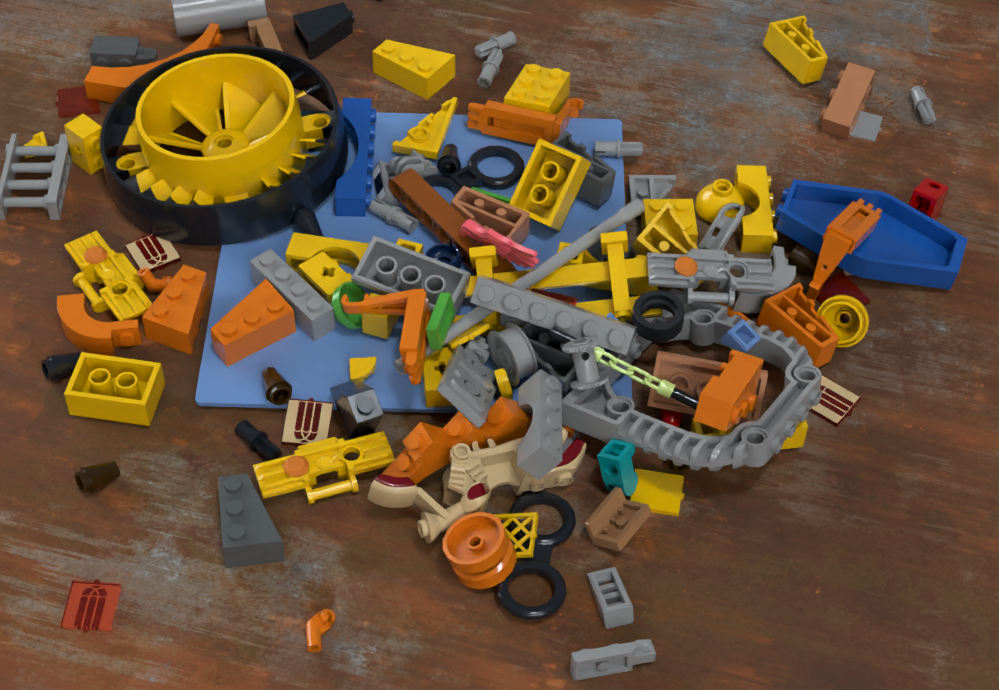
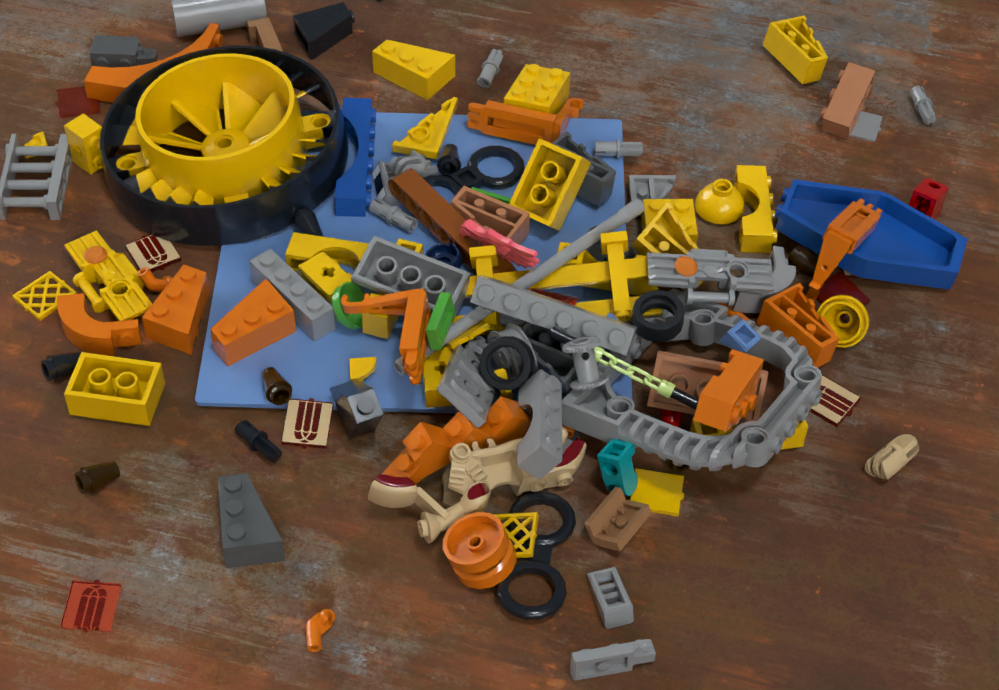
(37, 284): none -> yellow window
(321, 457): yellow piece -> none
(488, 373): none -> black tyre
(500, 42): light grey axle -> none
(726, 226): light grey piece -> none
(892, 457): none -> tan arm

